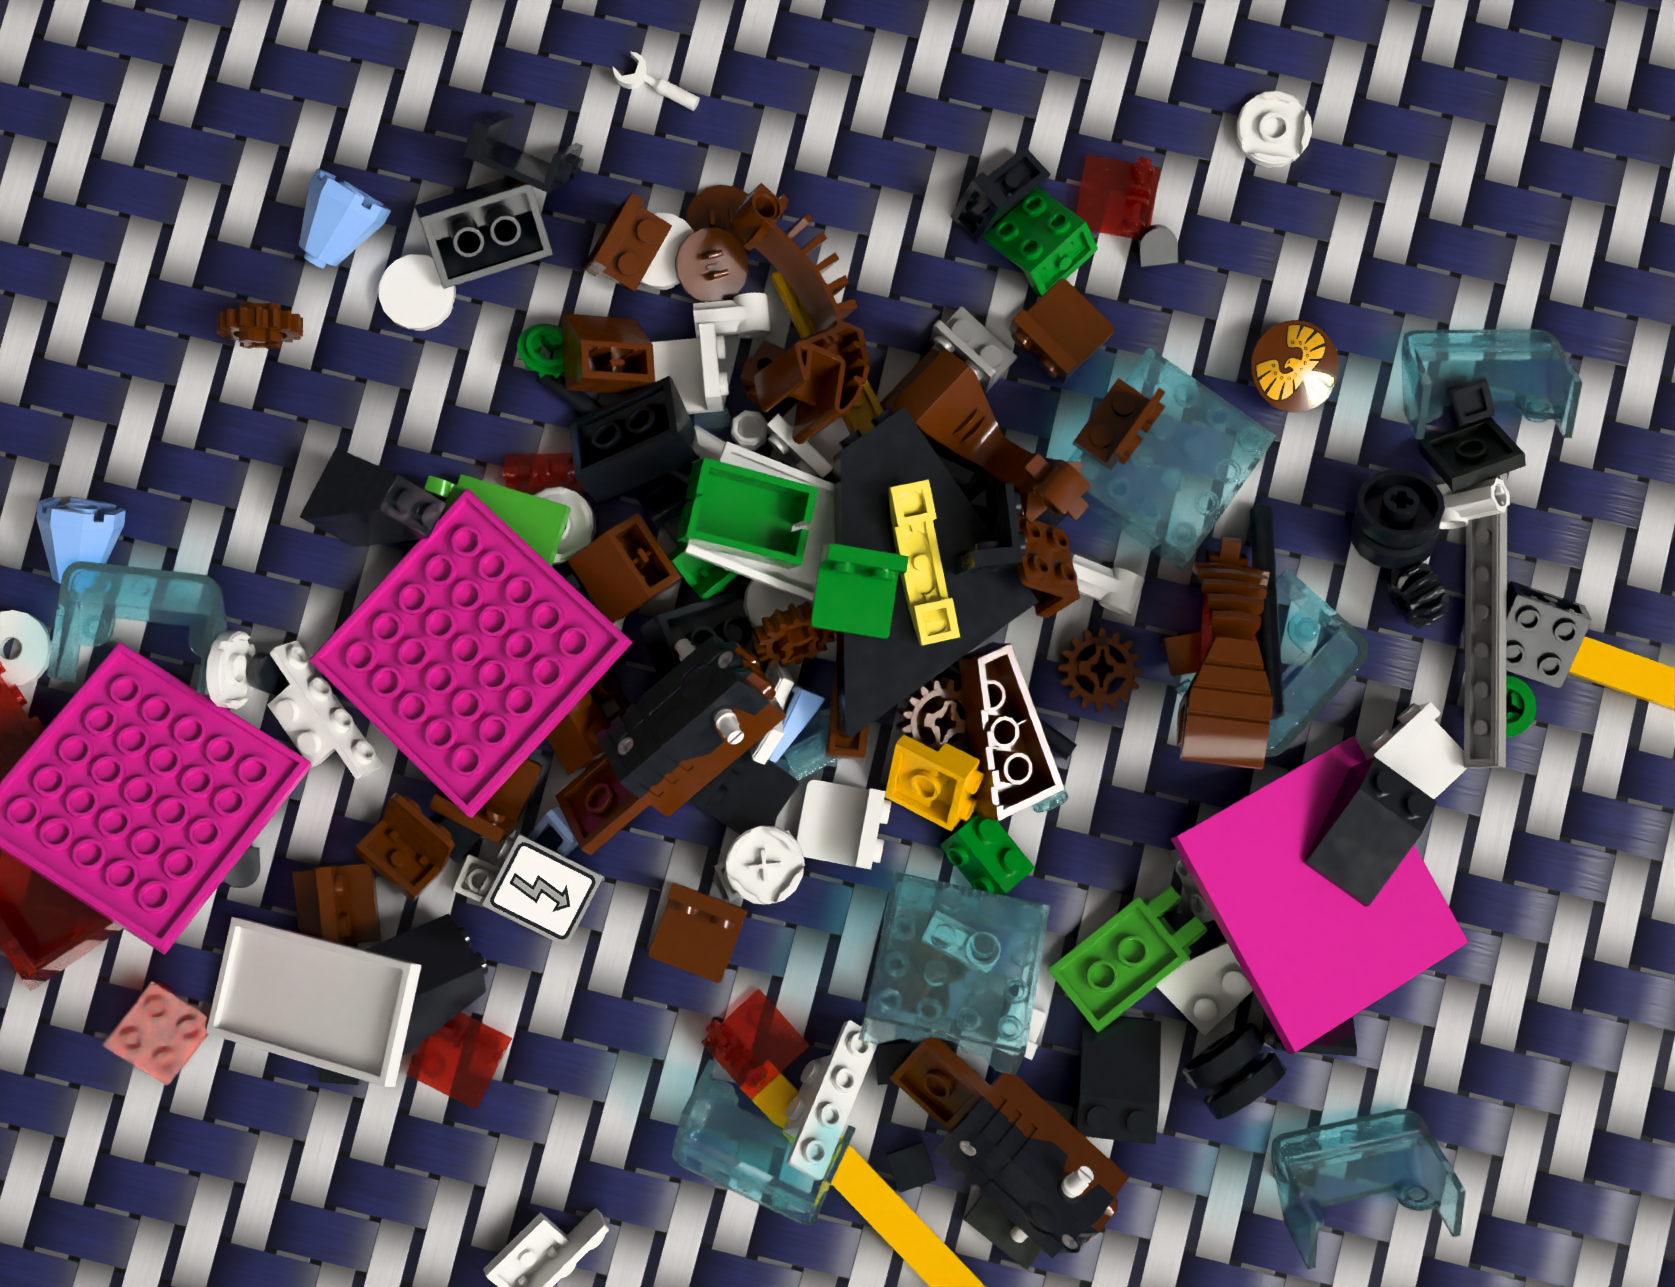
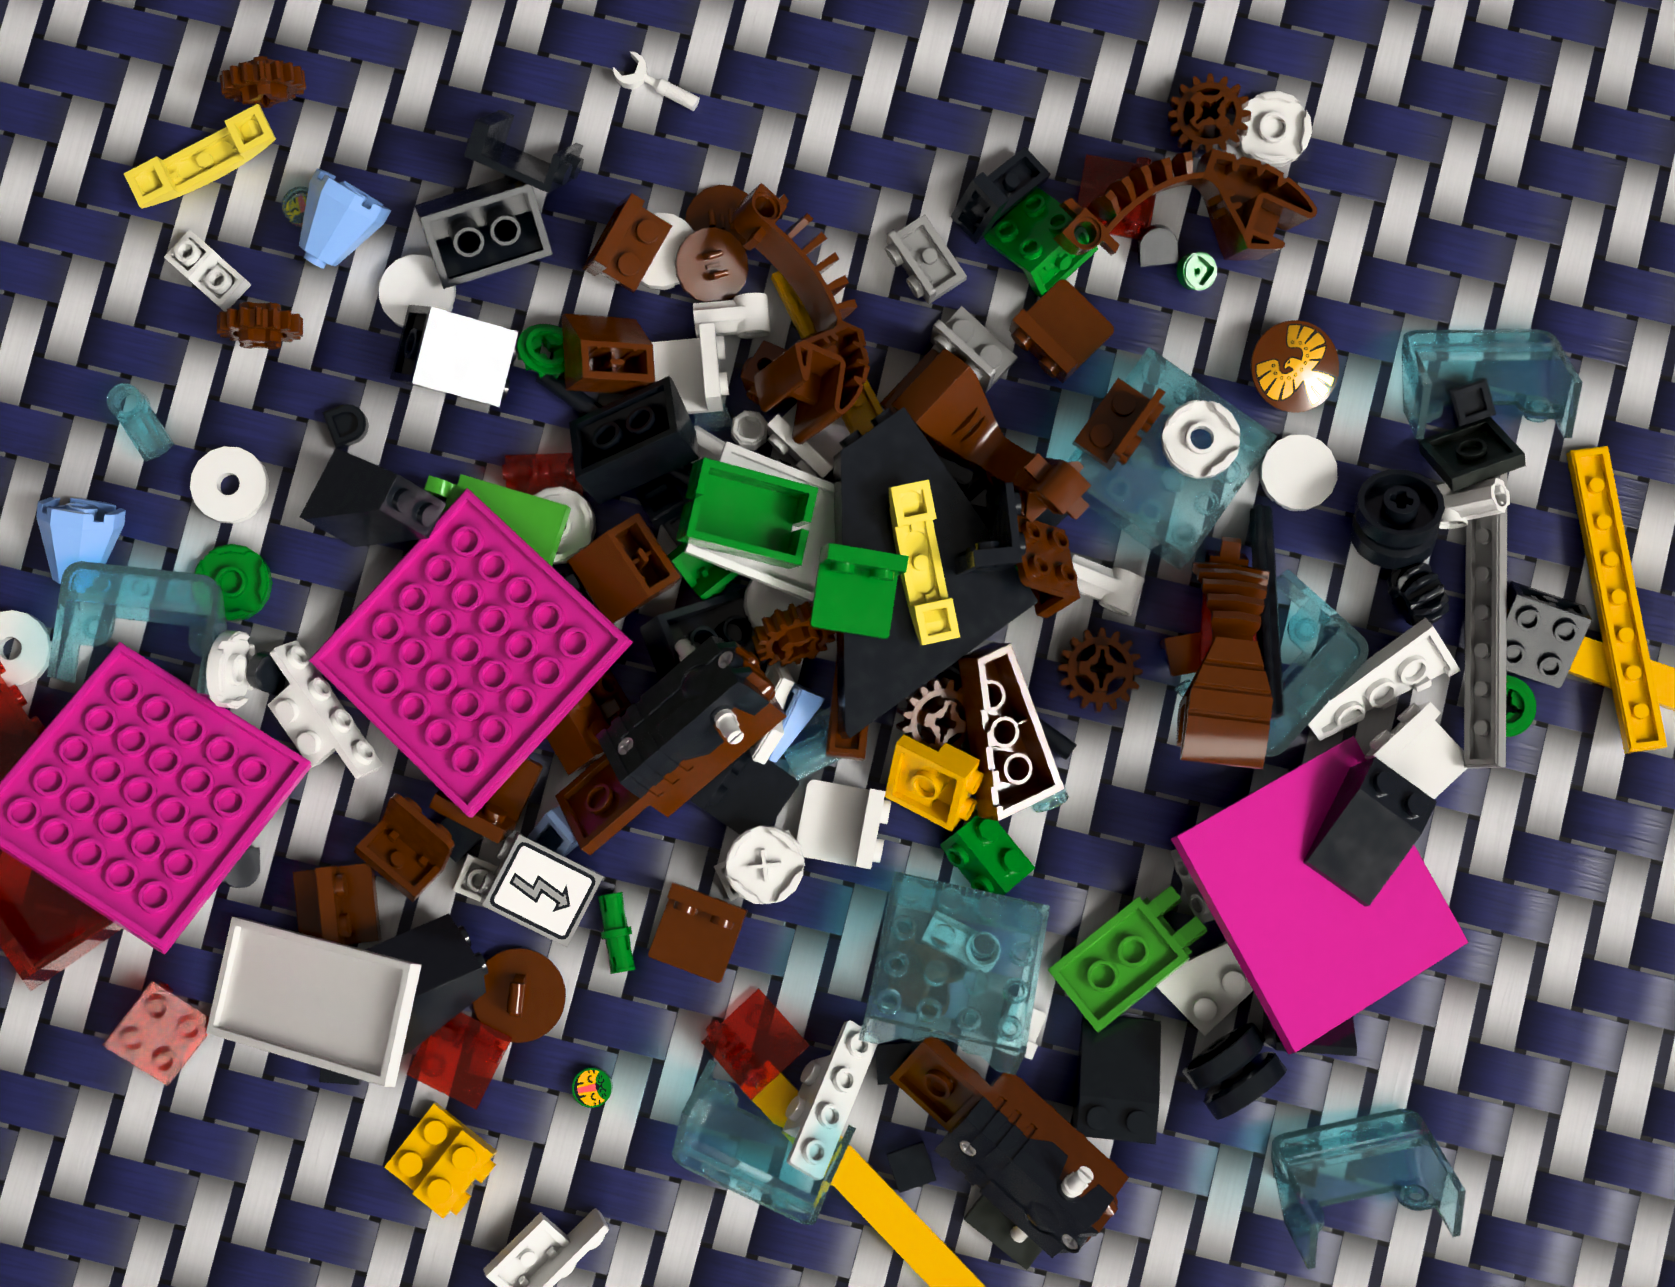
(140, 423): none -> clear light blue piece
(203, 161): none -> light yellow slope
(207, 270): none -> white slope
(207, 480): none -> white tile
(242, 577): none -> green tile
(263, 82): none -> reddish brown gear
(294, 205): none -> clear light blue tile
(346, 425): none -> black tile
(442, 1161): none -> yellow plate
(455, 355): none -> slope
(521, 995): none -> reddish brown shield
(592, 1087): none -> tile
(616, 933): none -> green pin
(925, 259): none -> light grey bracket
(1184, 455): none -> white tile
(1196, 271): none -> tile
(1199, 103): none -> reddish brown gear
(1239, 194): none -> reddish brown piece
(1298, 472): none -> white tile
(1395, 669): none -> white wing
(1616, 600): none -> yellow tile

